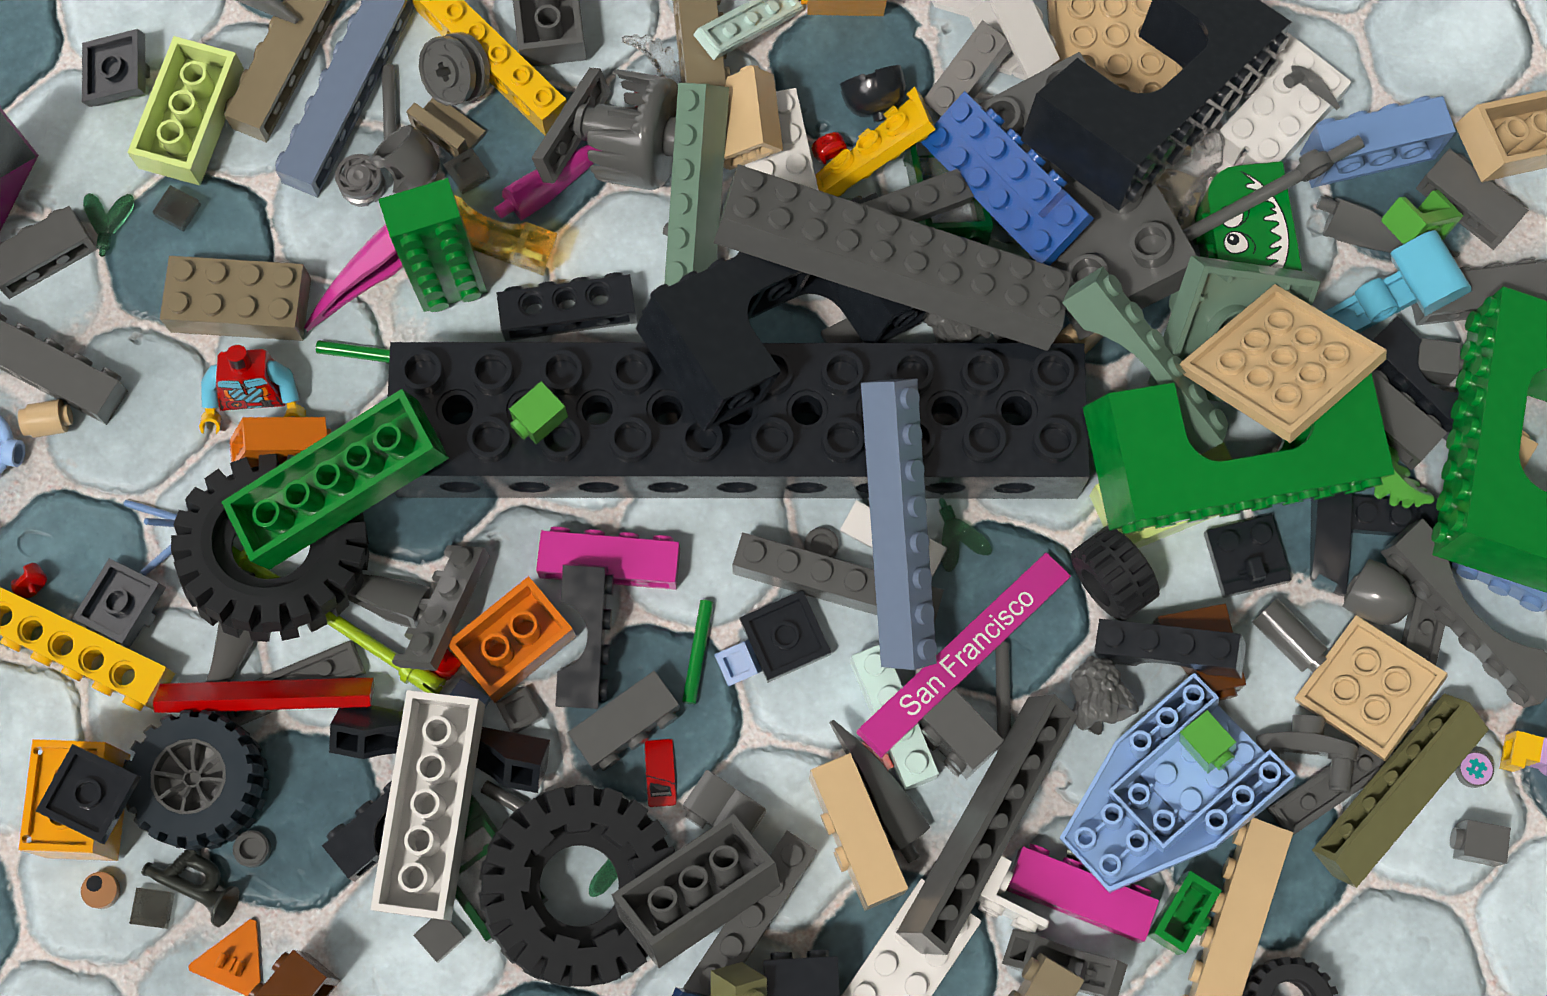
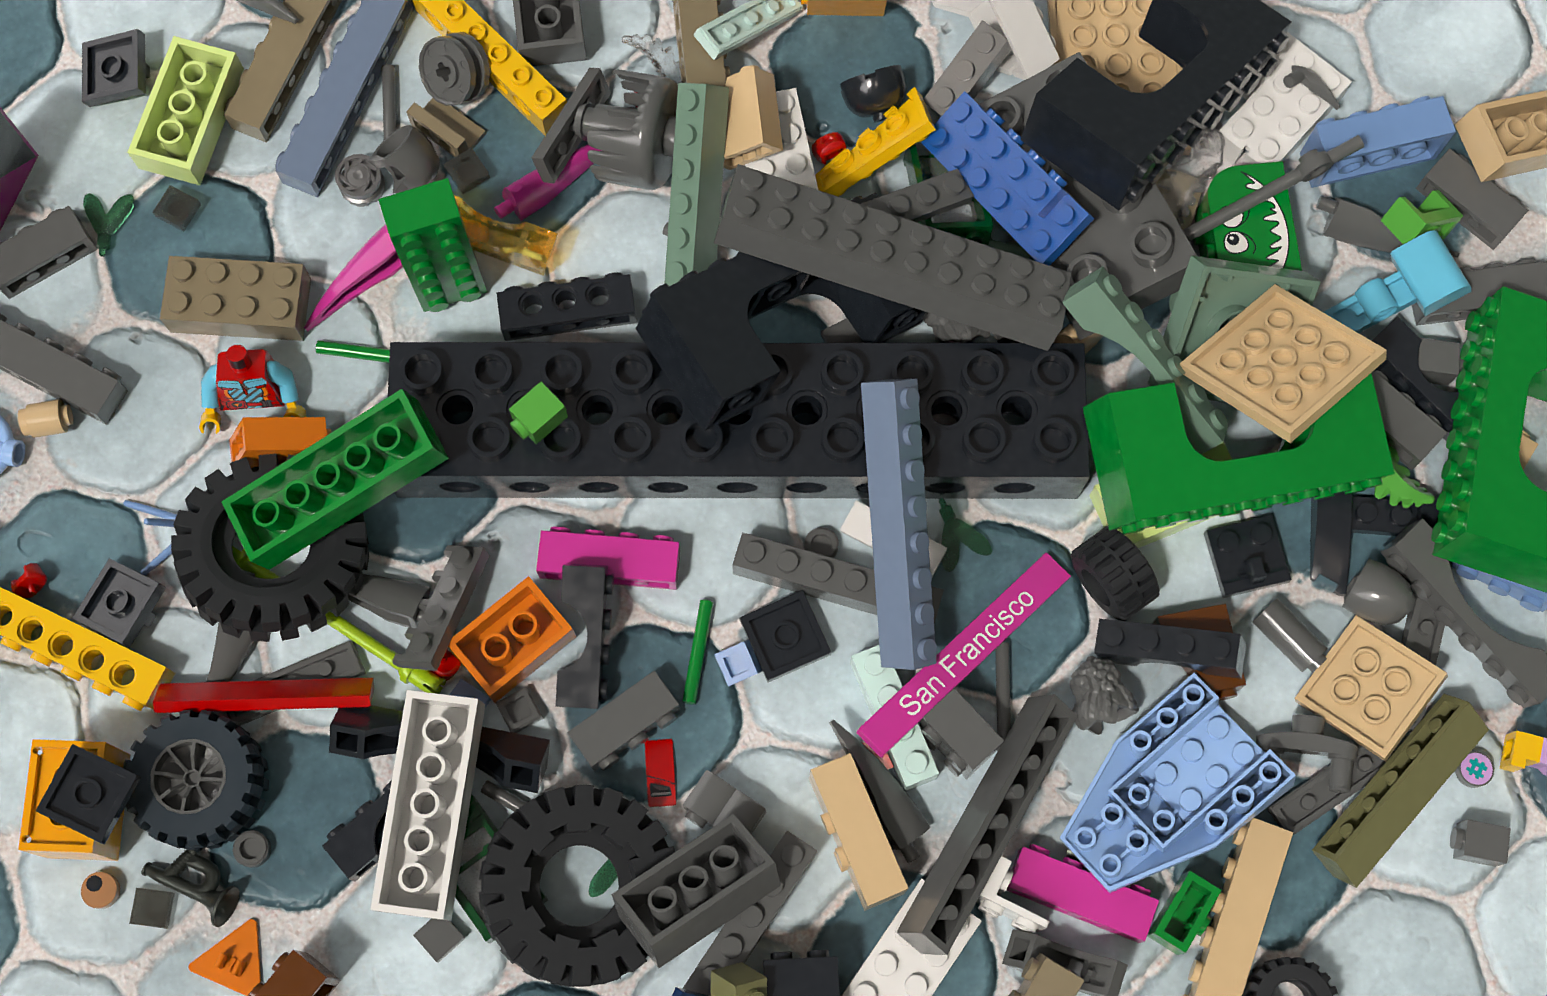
(1208, 742): bright green brick -> none

